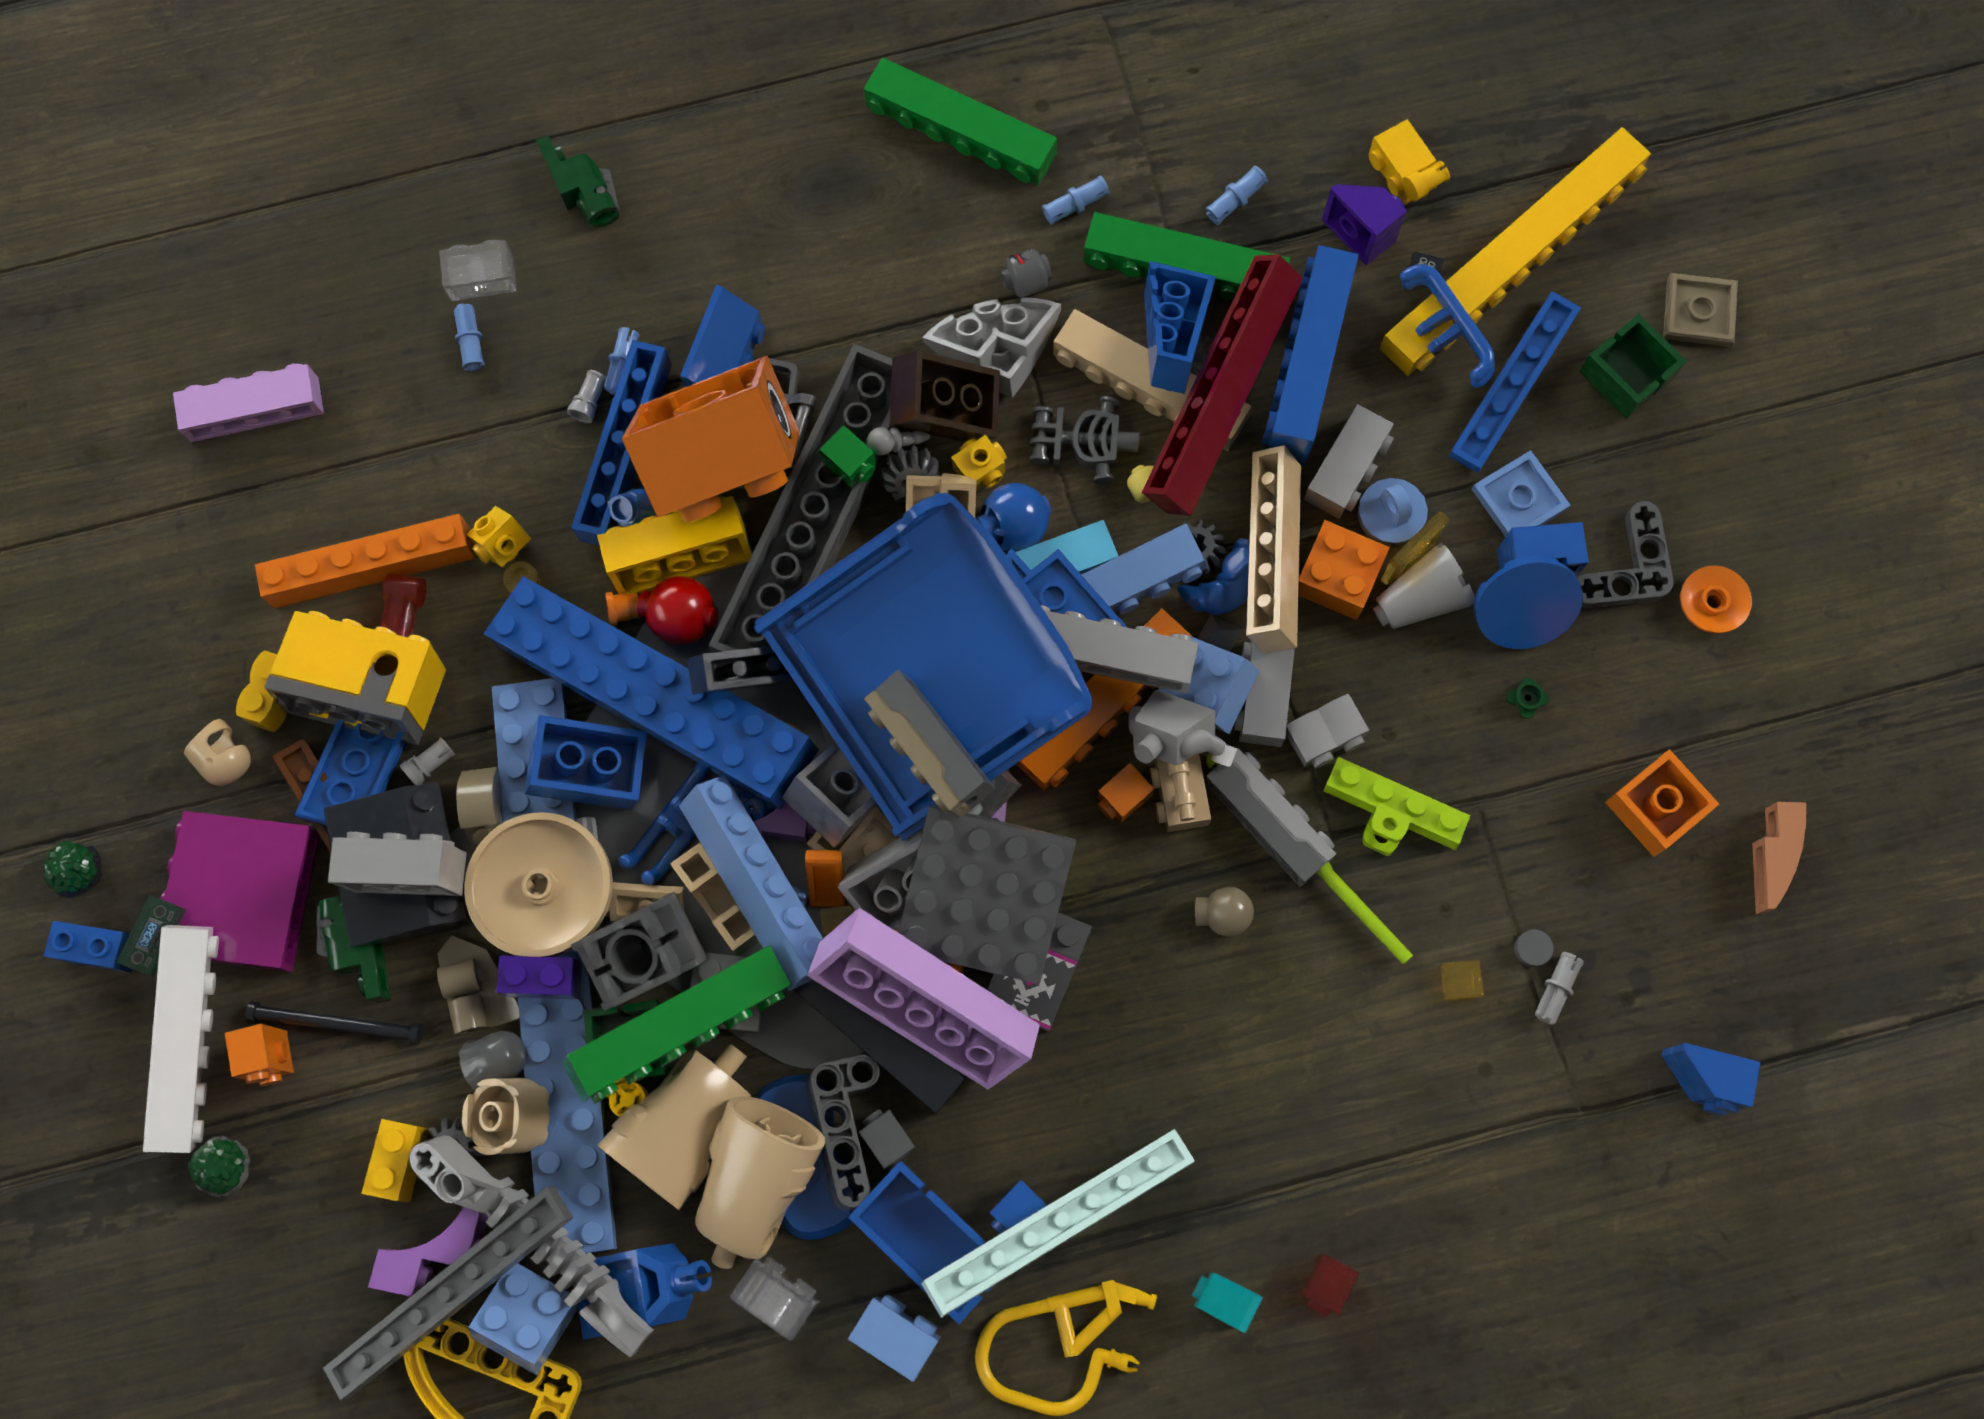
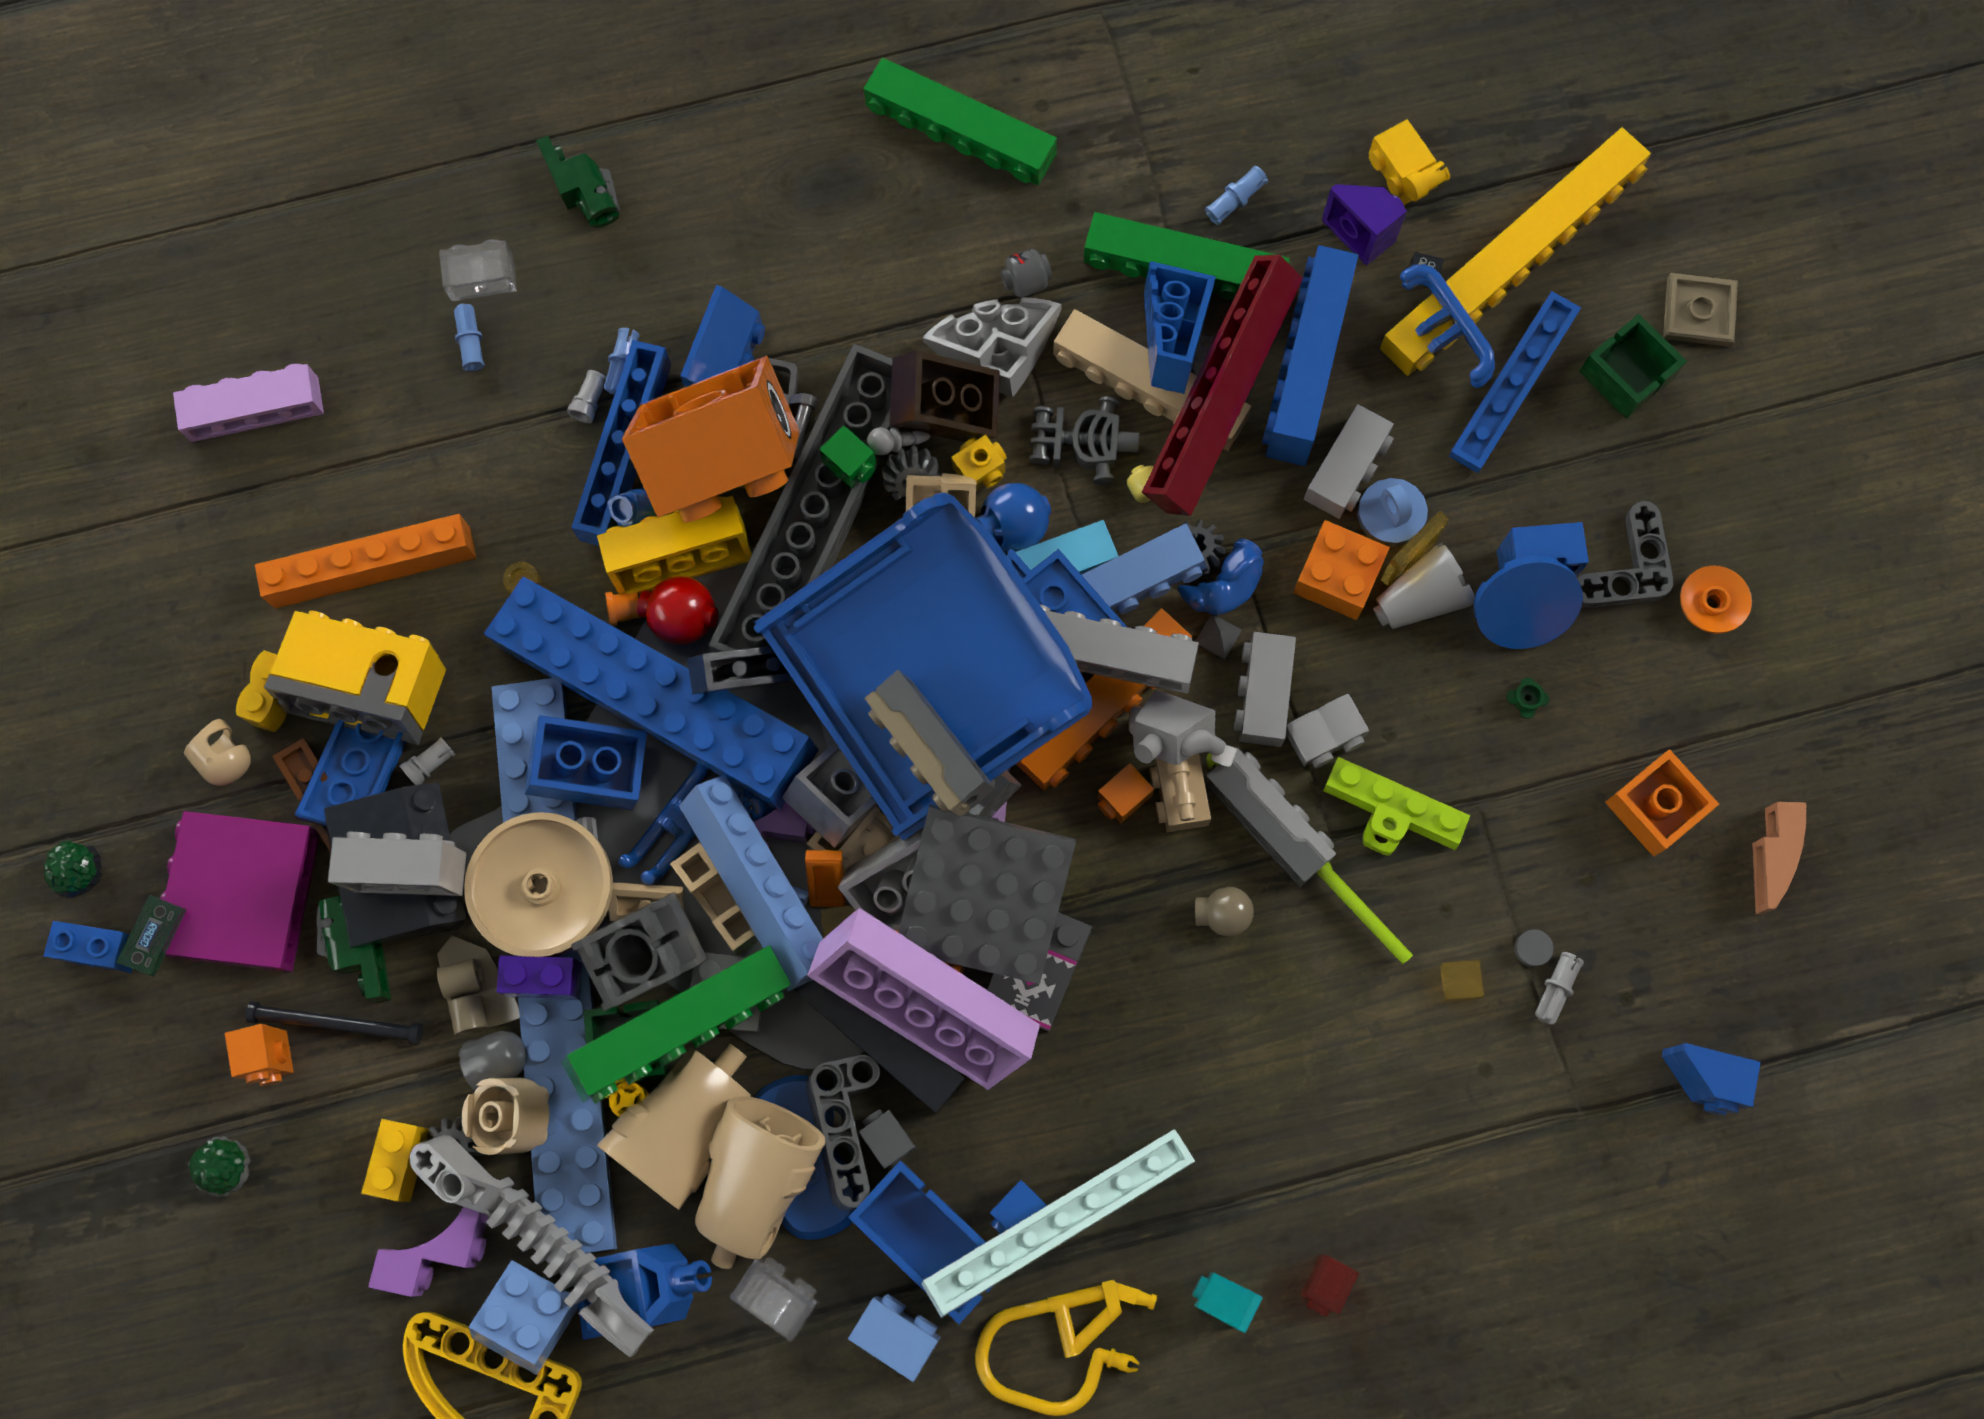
(179, 1039): white brick -> none
(402, 599): clear red piece -> none
(448, 1292): dark grey plate -> none
(479, 804): dark tan brick -> none
(497, 537): yellow brick -> none
(1075, 200): medium blue pin -> none
(1219, 683): medium blue brick -> none
(1274, 550): tan brick -> none
(1520, 495): medium blue plate -> none

